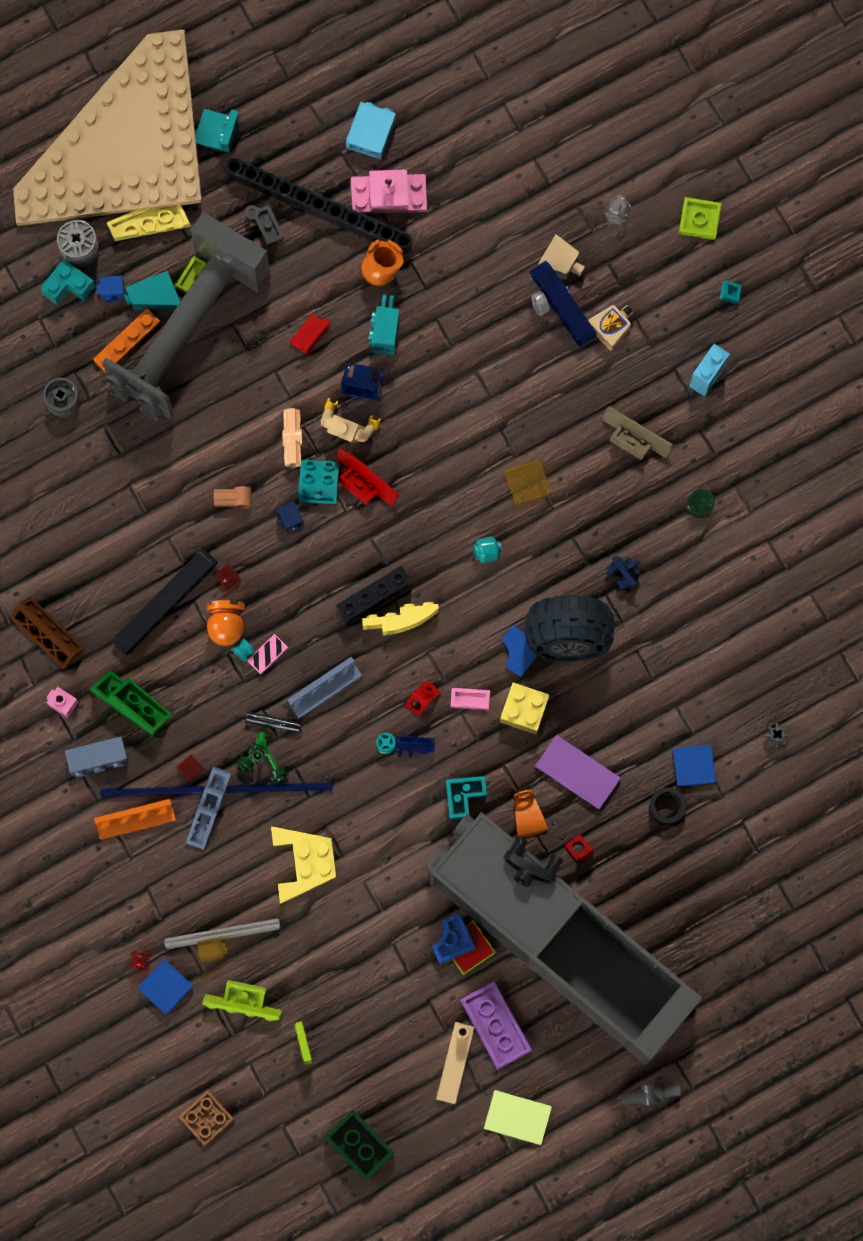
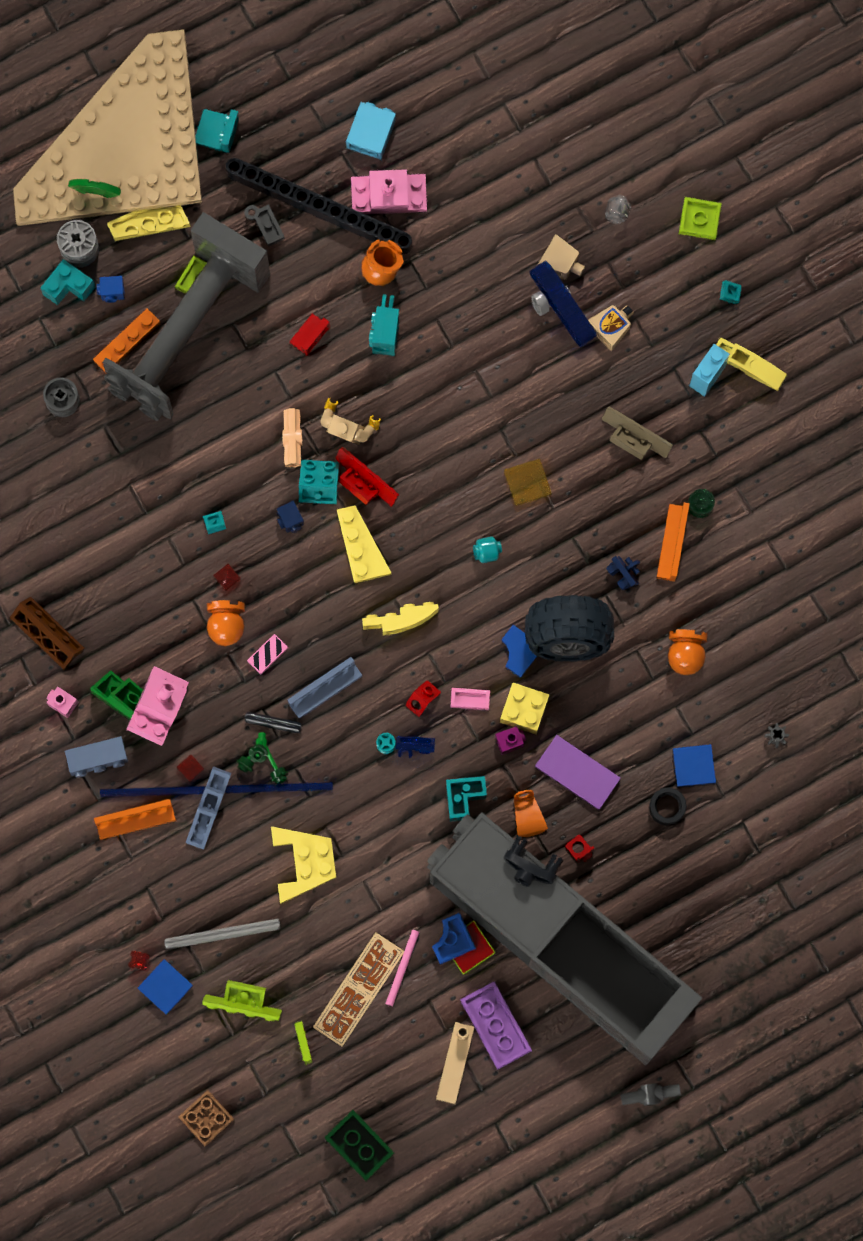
(93, 187): none -> green tile
(153, 294): teal slope -> none
(158, 706): none -> bright pink brick
(164, 602): black beam -> none
(211, 950): clear yellow brick -> none
(214, 522): none -> teal tile
(238, 497): nougat piece -> none
(243, 650): teal wheel -> none
(358, 989): none -> sticker
(361, 382): clear blue panel -> none
(362, 551): none -> light yellow wing
(374, 595): black brick -> none
(402, 968): none -> bright pink bar
(510, 740): none -> magenta brick
(517, 1117): yellowish green tile -> none
(672, 542): none -> orange fence
(686, 653): none -> orange tile
(753, 365): none -> light yellow slope

